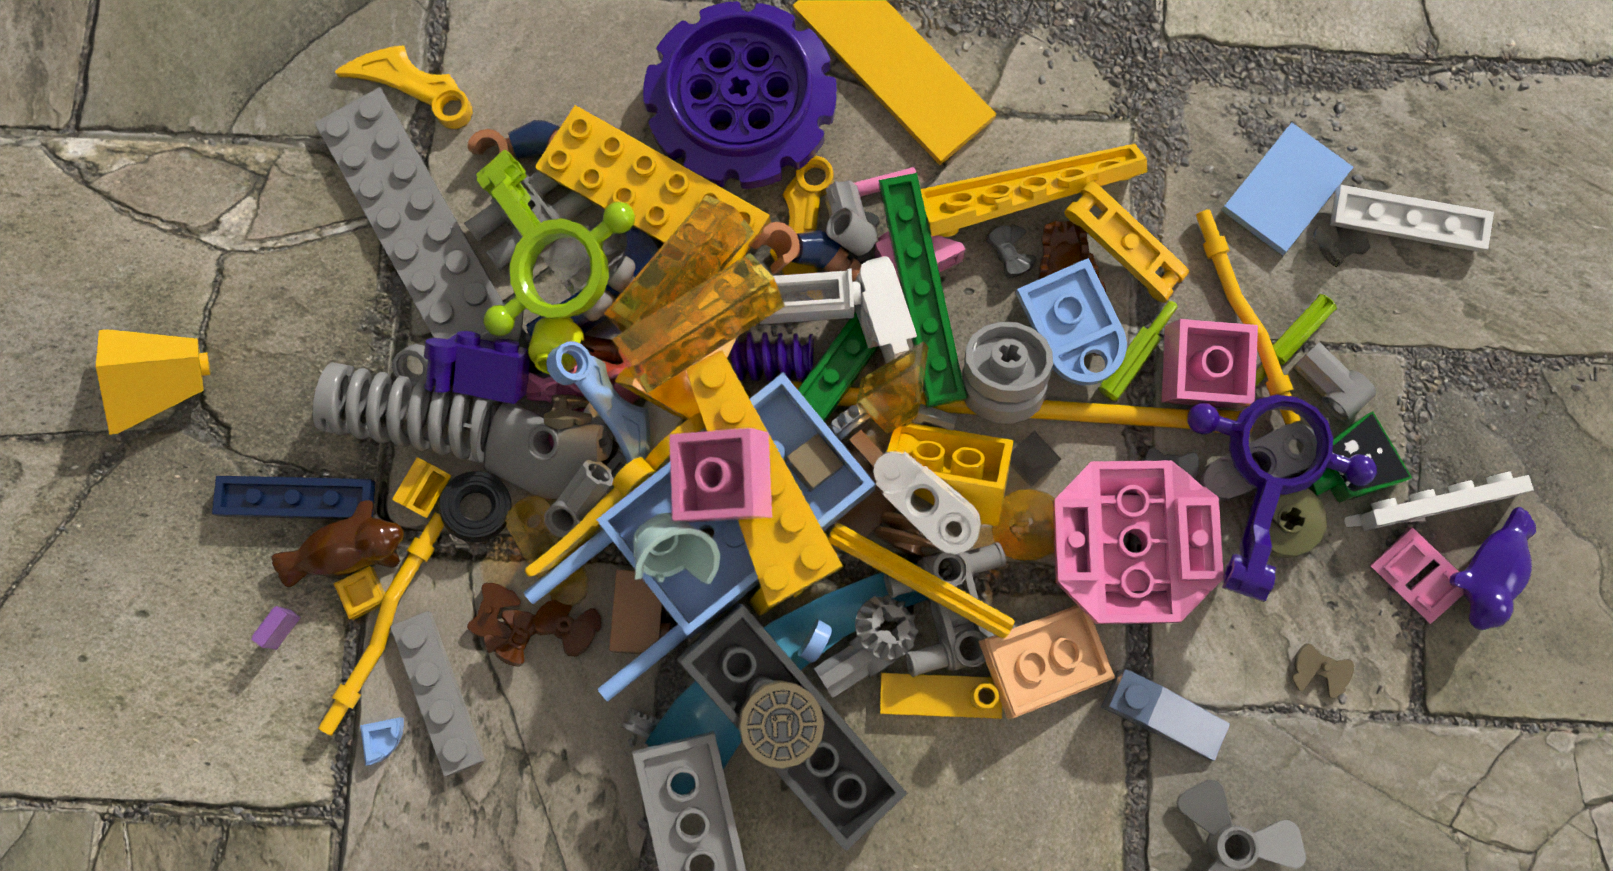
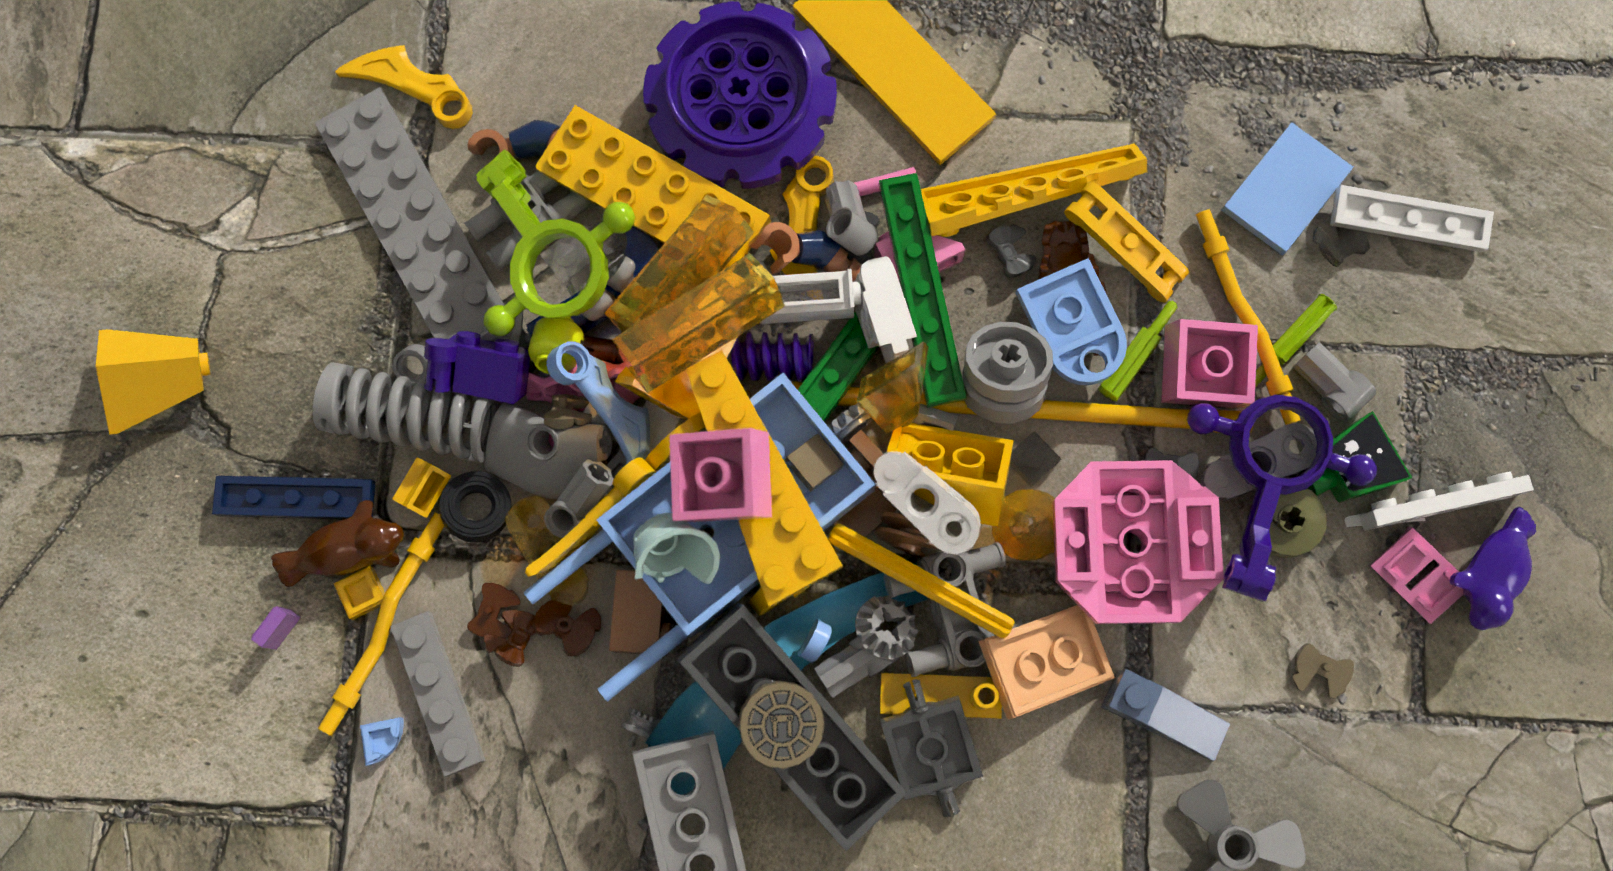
(931, 748): none -> dark grey plate

